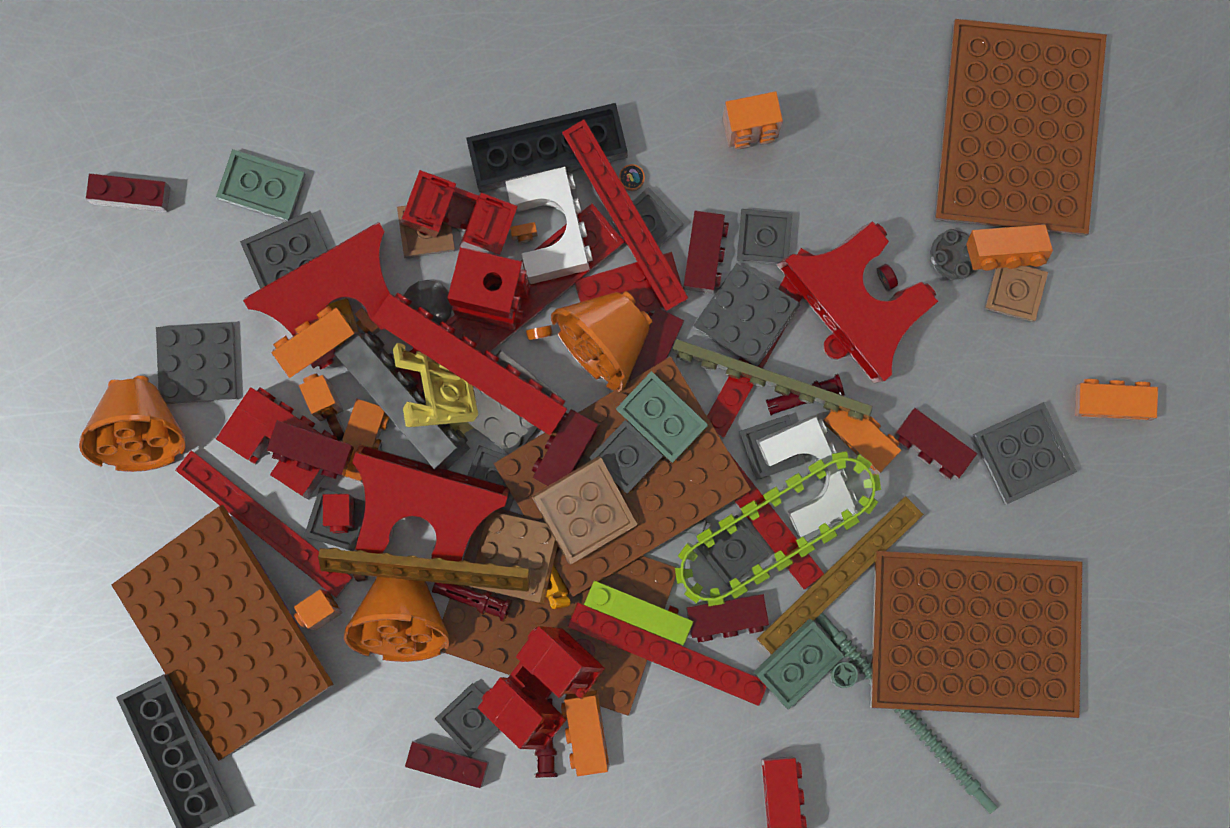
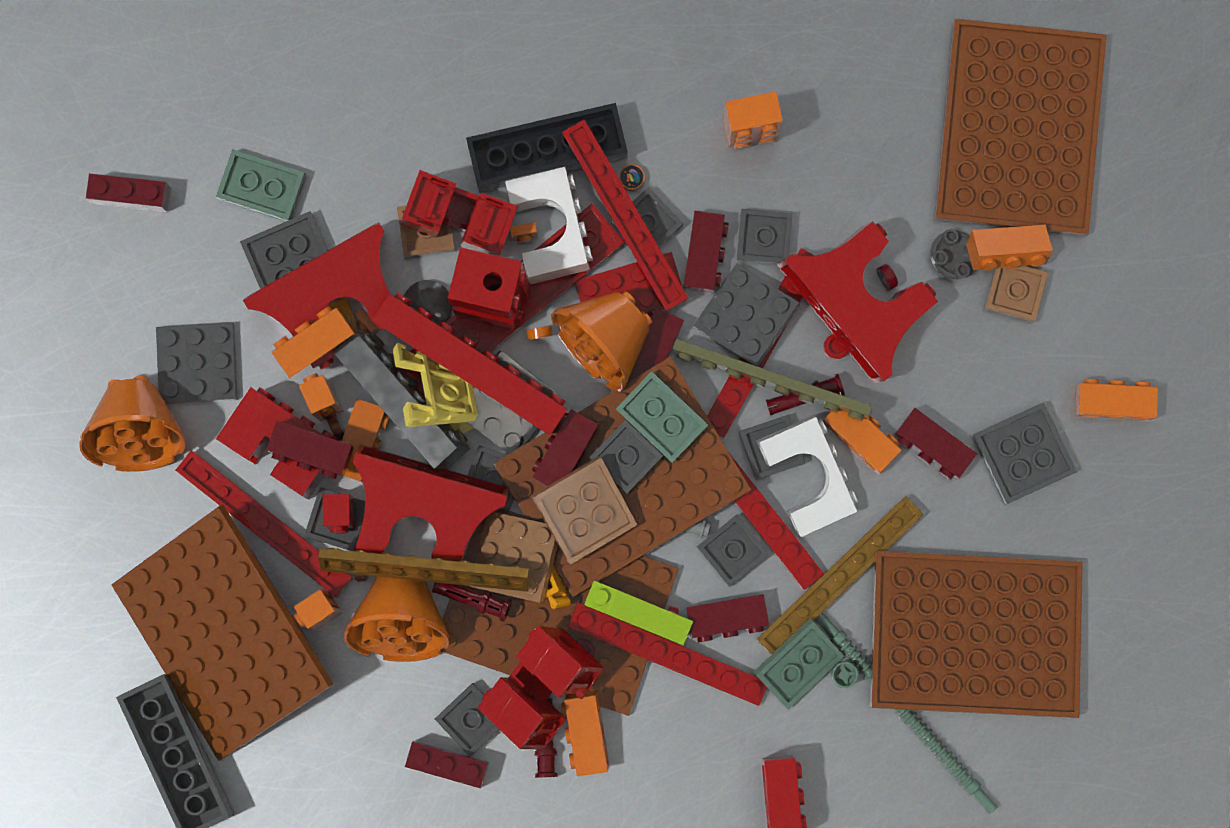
(782, 560): lime piece -> none

